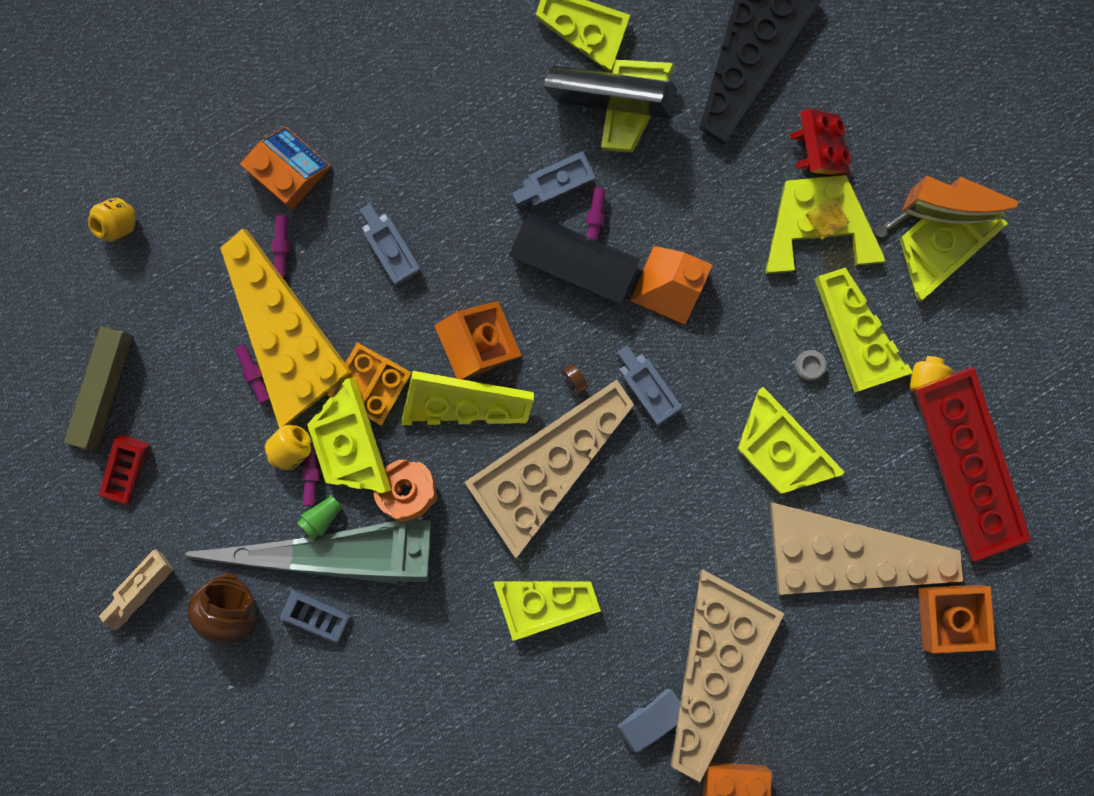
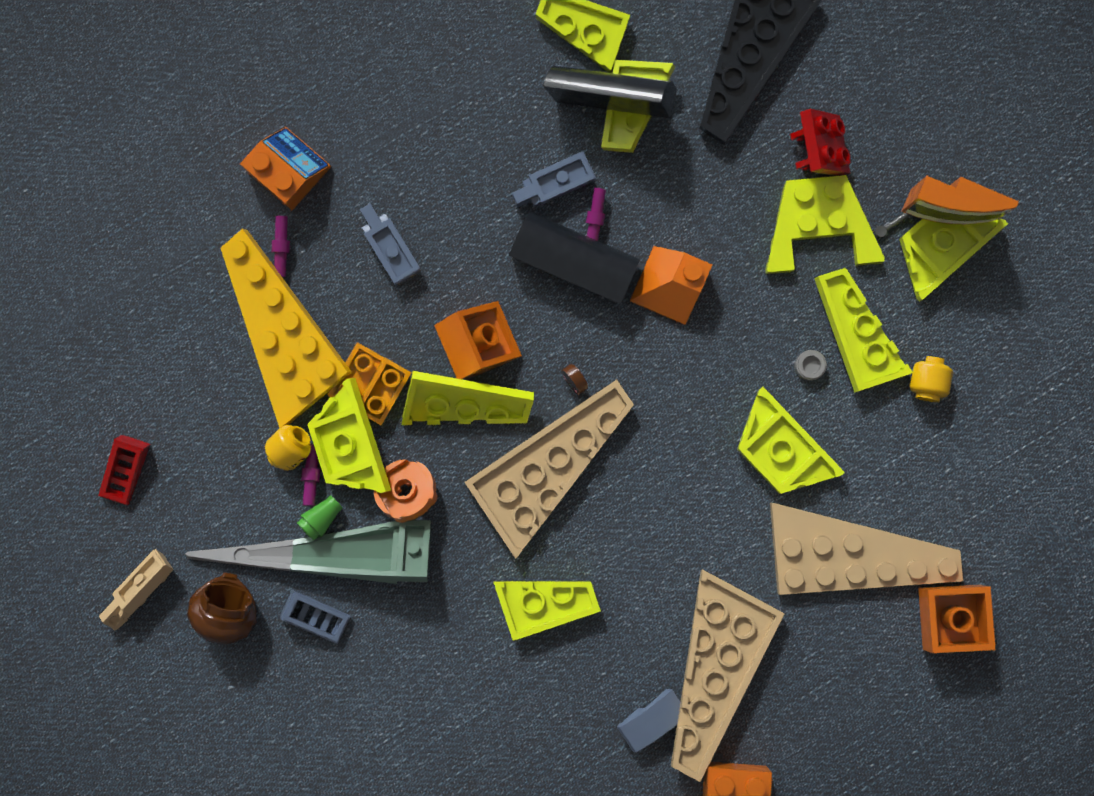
(98, 389): olive panel -> none
(111, 219): yellow head -> none
(252, 374): magenta bar -> none
(648, 386): sand blue hinge -> none
(827, 218): clear yellow tile -> none
(972, 464): red plate -> none

